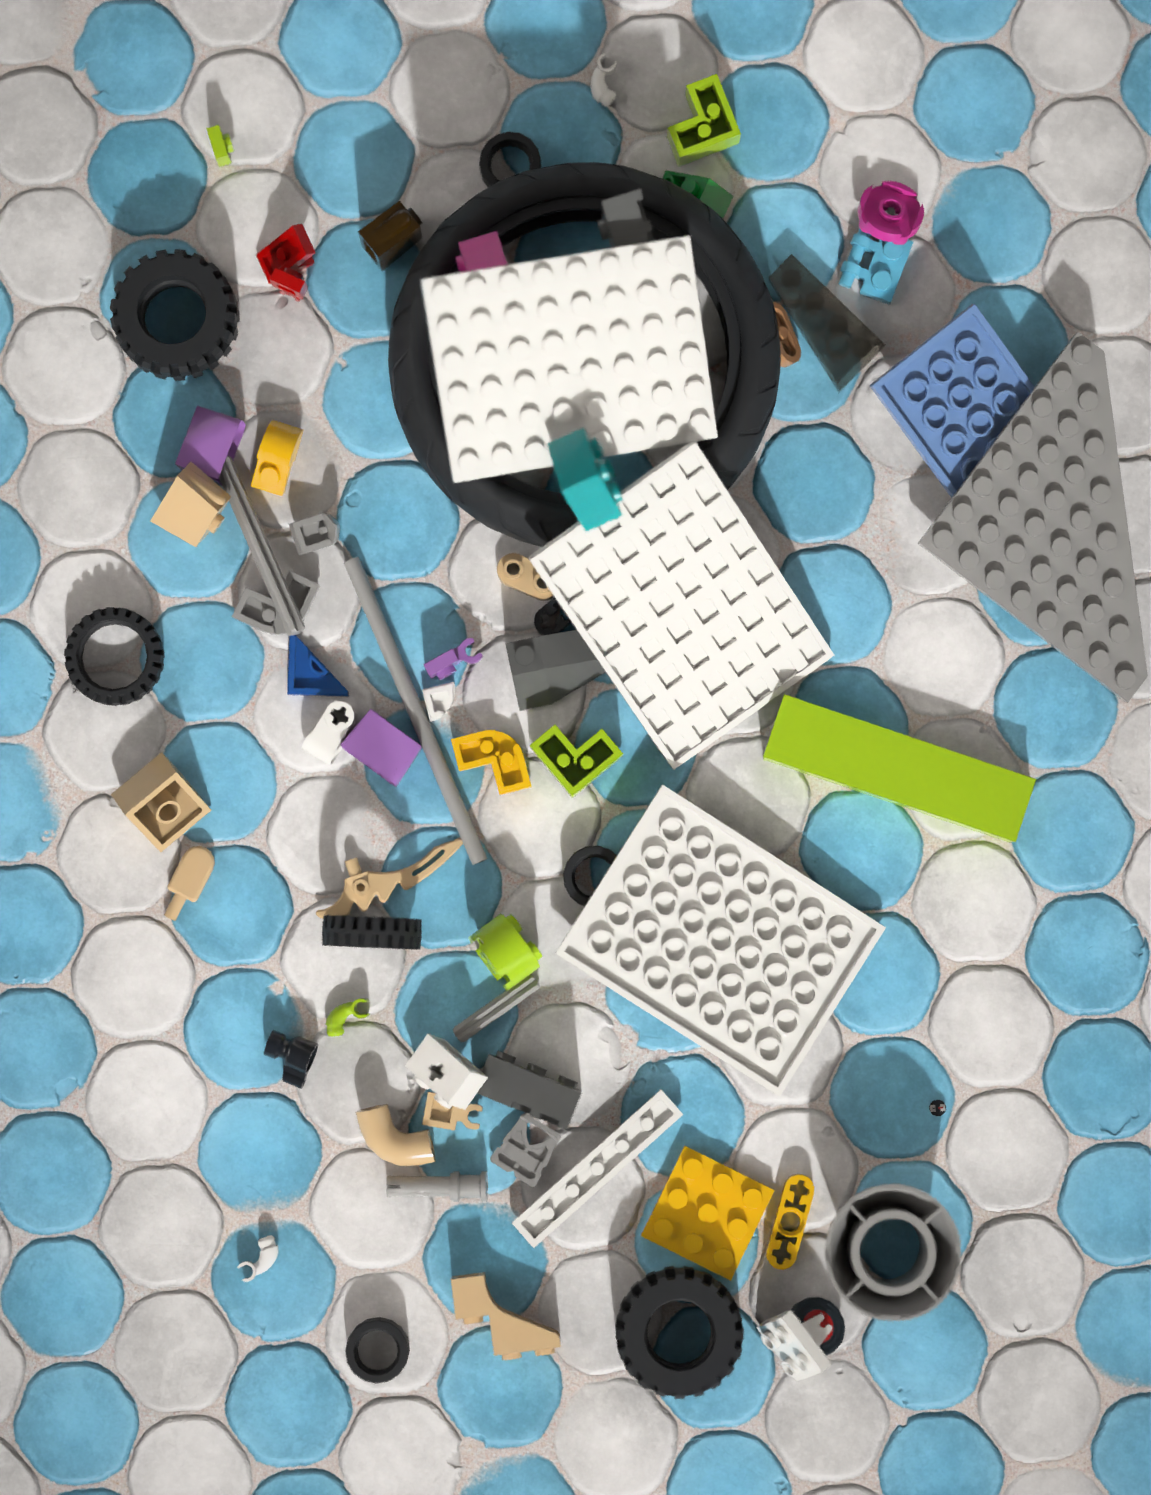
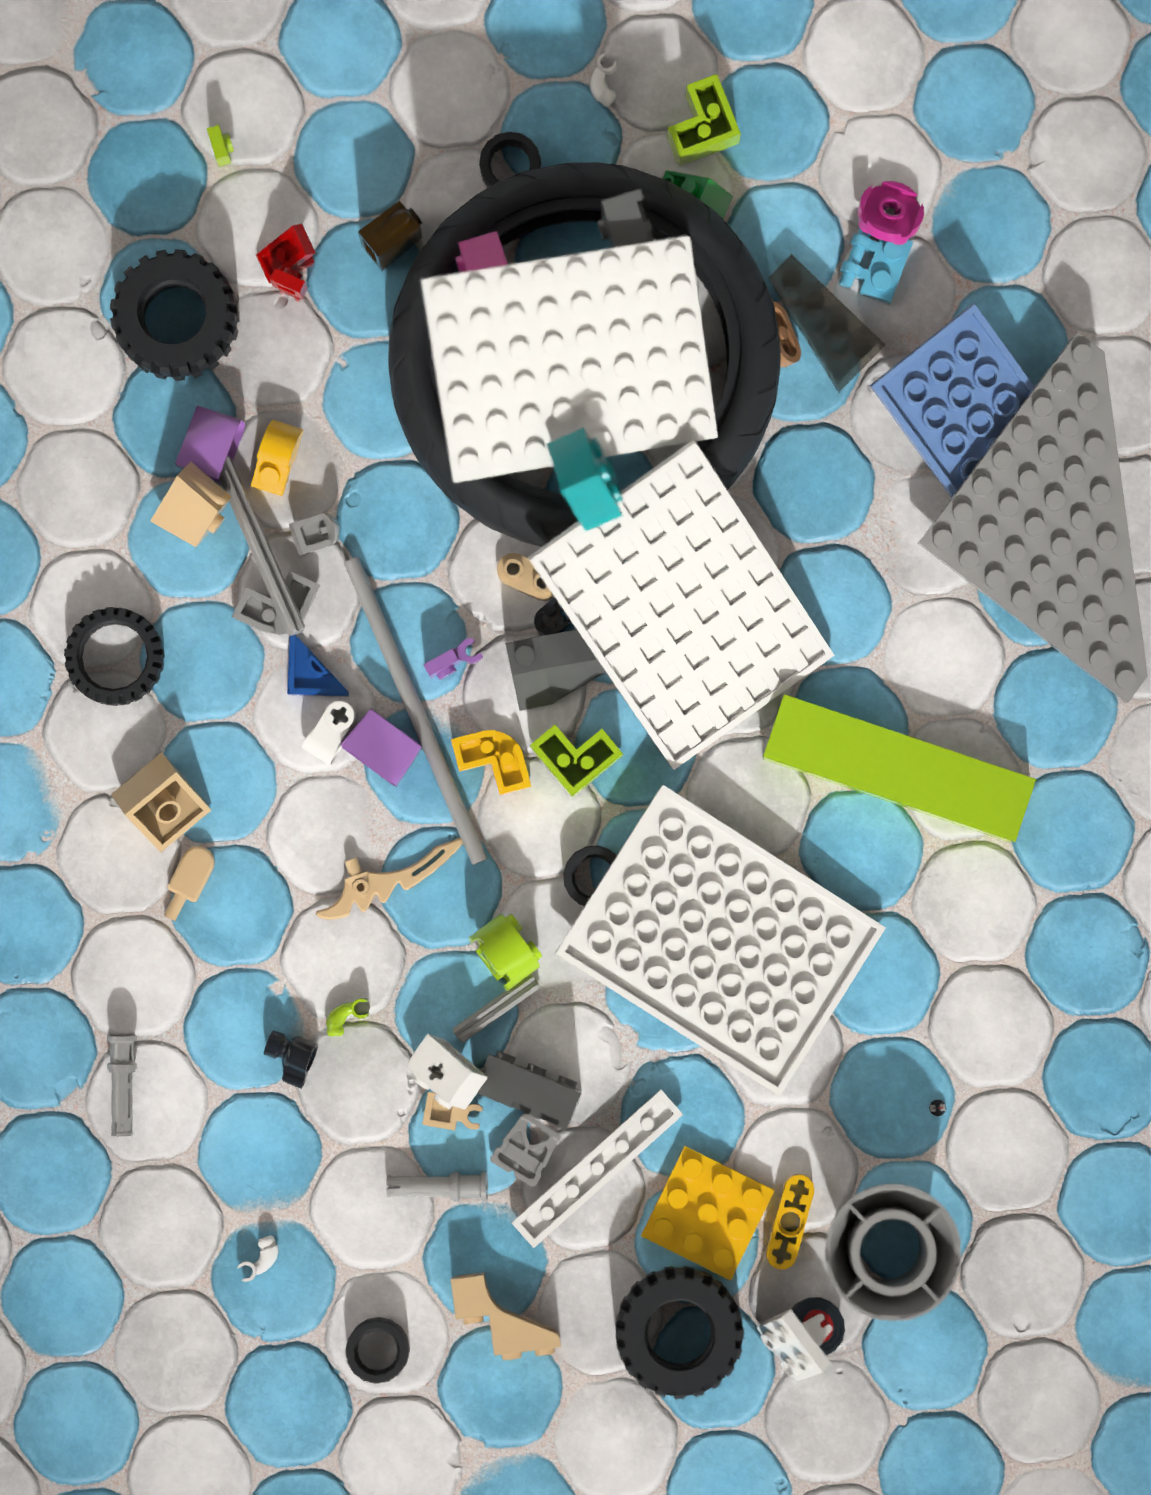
(121, 1067): none -> light grey pin
(371, 932): black tyre -> none
(392, 1144): tan cylinder -> none
(439, 700): white tile -> none

